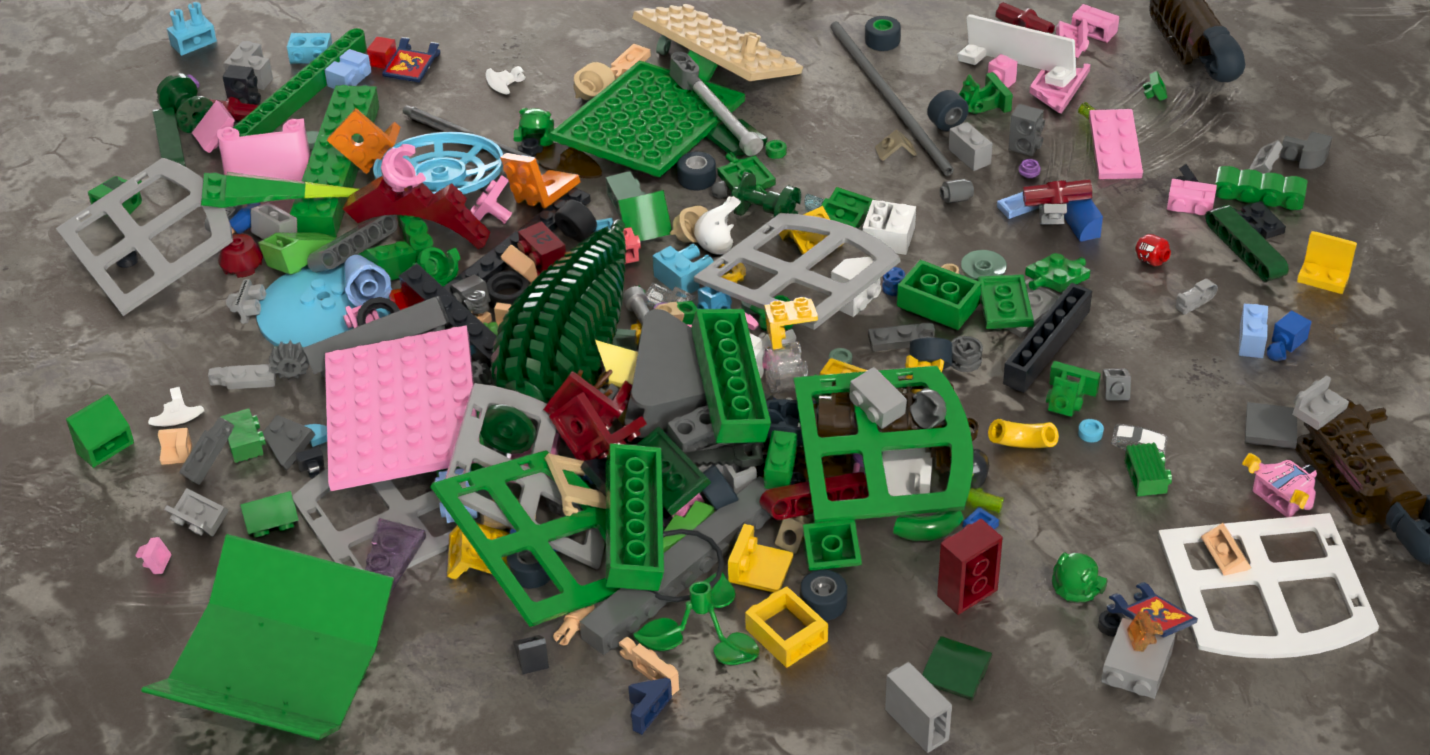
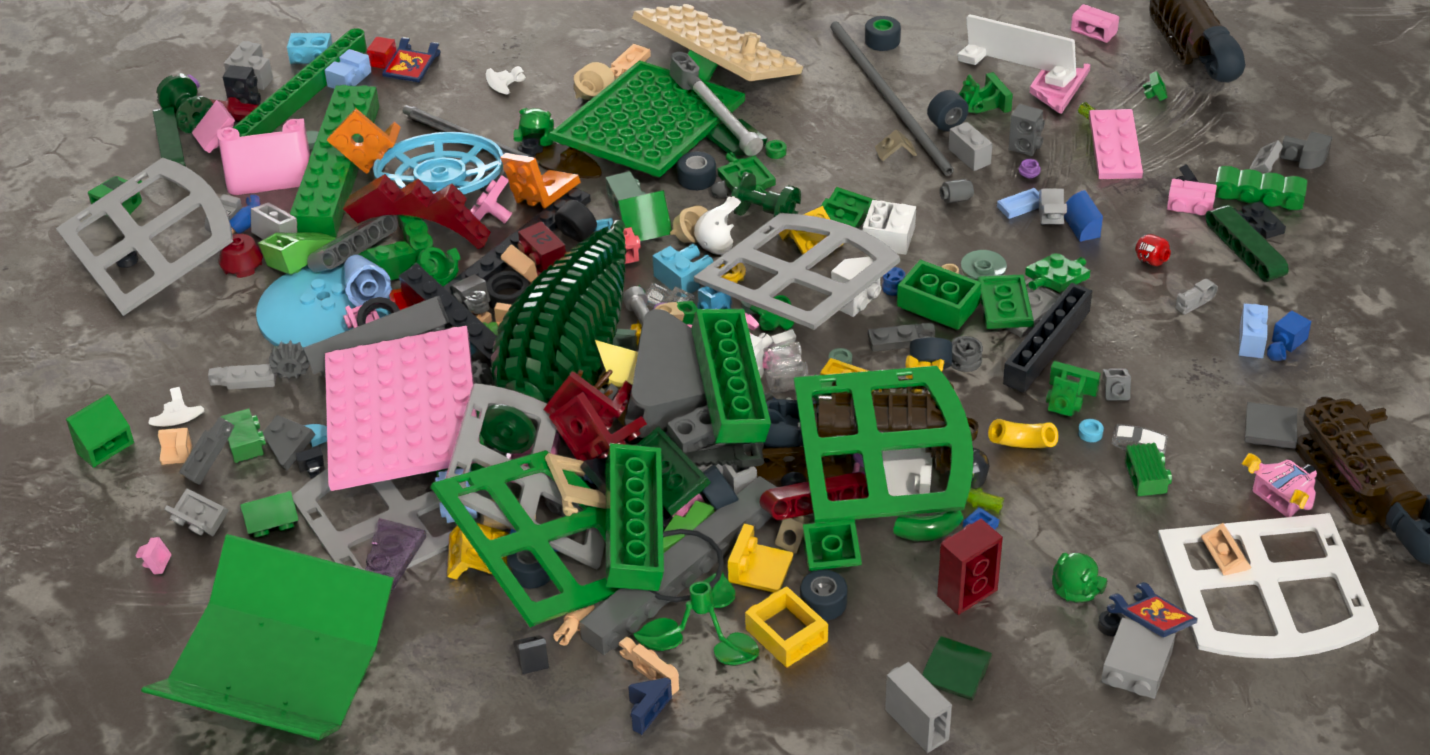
(190, 34): medium azure brick -> none
(243, 189): green plate -> none
(246, 300): light grey hips -> none
(399, 171): bright pink helmet -> none
(663, 45): sand green tile -> none
(780, 459): green brick -> none
(786, 313): yellow bracket -> none
(812, 202): clear light blue tile -> none
(877, 398): light grey brick -> none
(928, 408): dark grey hair -> none
(1004, 69): bright pink brick -> none
(1026, 18): dark red piece -> none
(1057, 192): dark red piece -> none
(1078, 33): bright pink bracket -> none
(1143, 631): clear orange tile -> none
(1318, 404): light grey bracket -> none
(1327, 262): yellow bracket -> none

